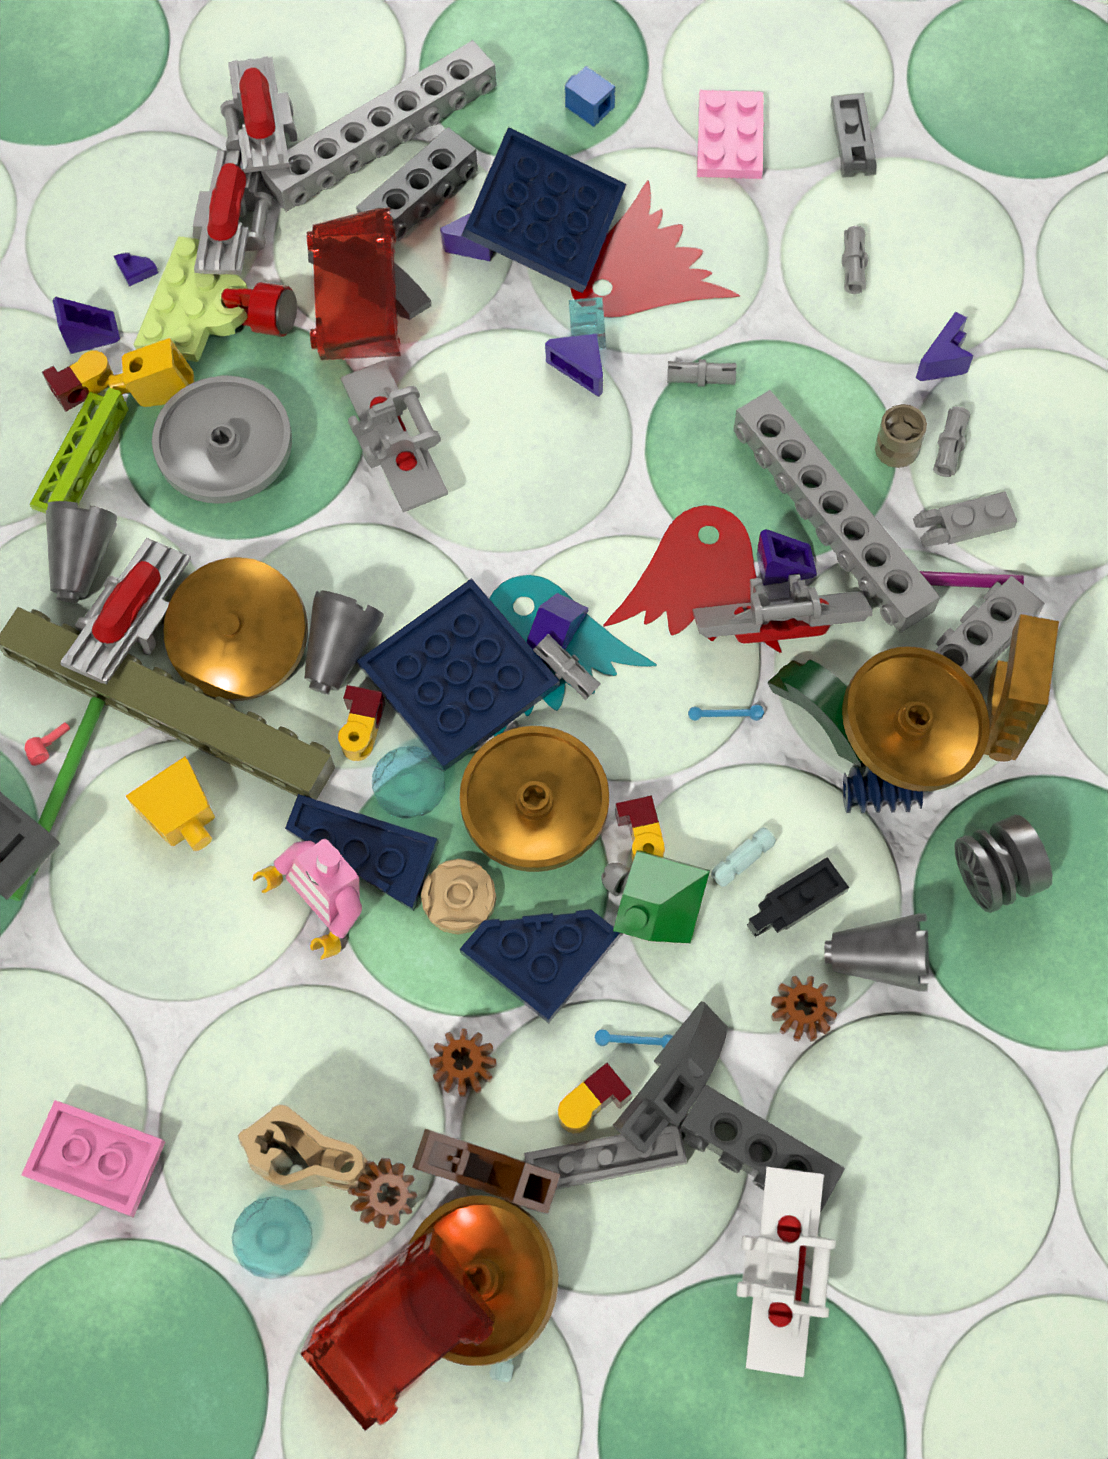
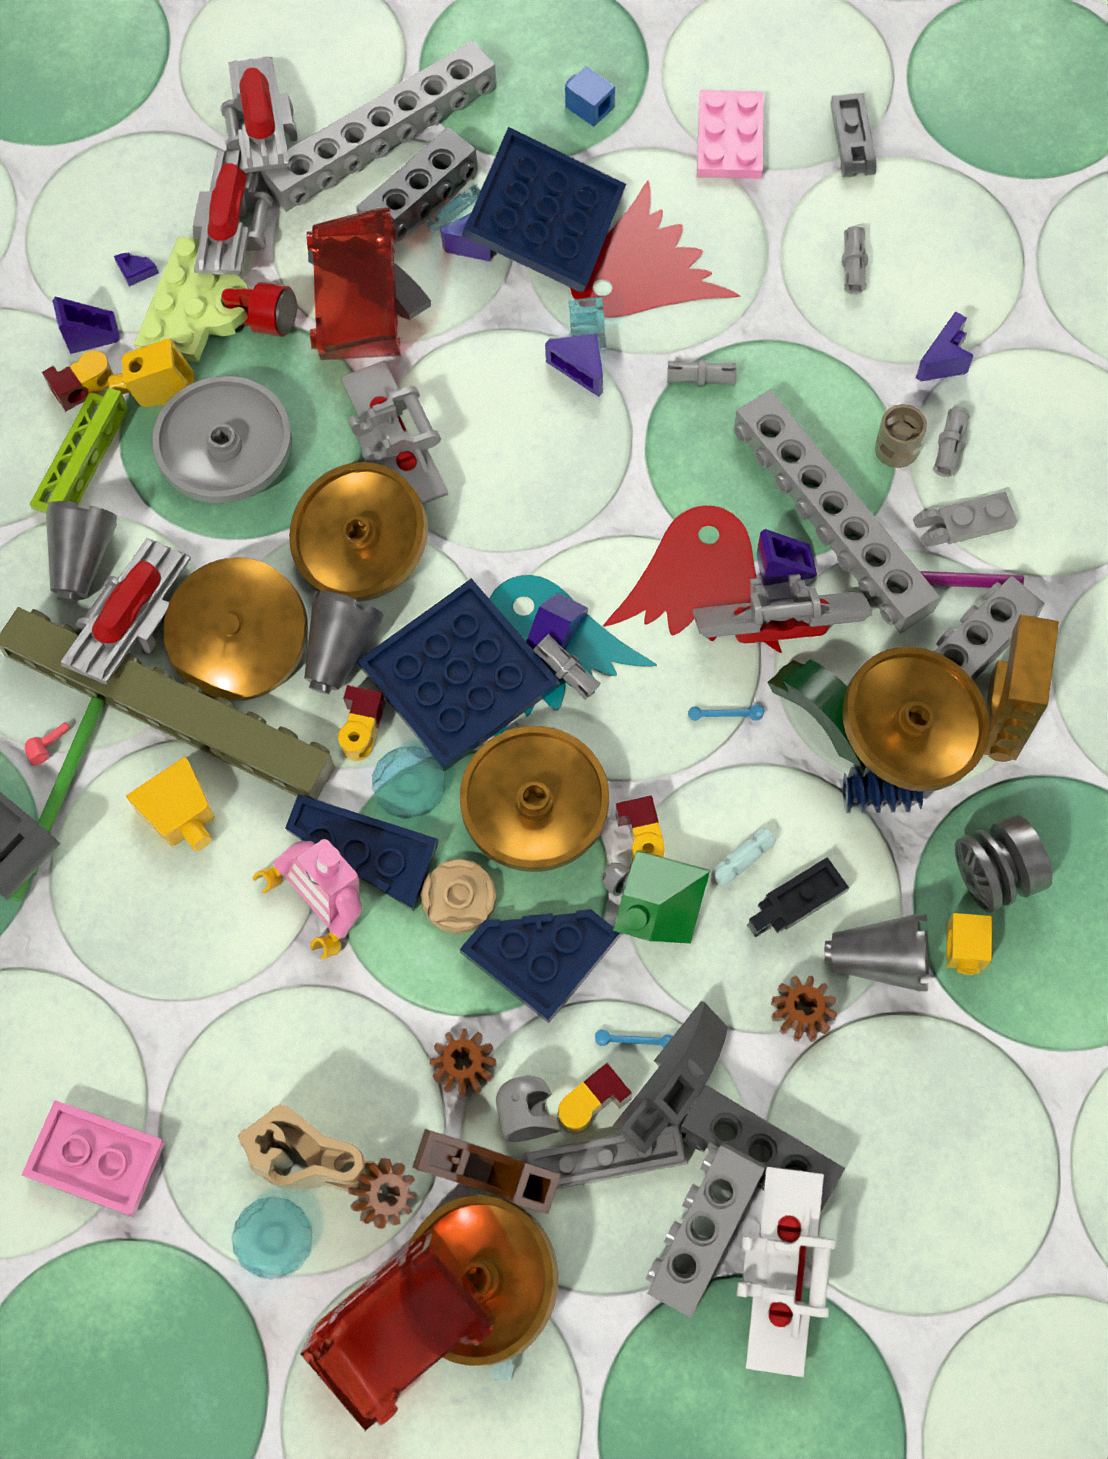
(358, 531): none -> pearl gold dish
(452, 208): none -> clear light blue tile
(522, 1109): none -> light grey helmet
(686, 1290): none -> light grey brick
(969, 943): none -> yellow brick

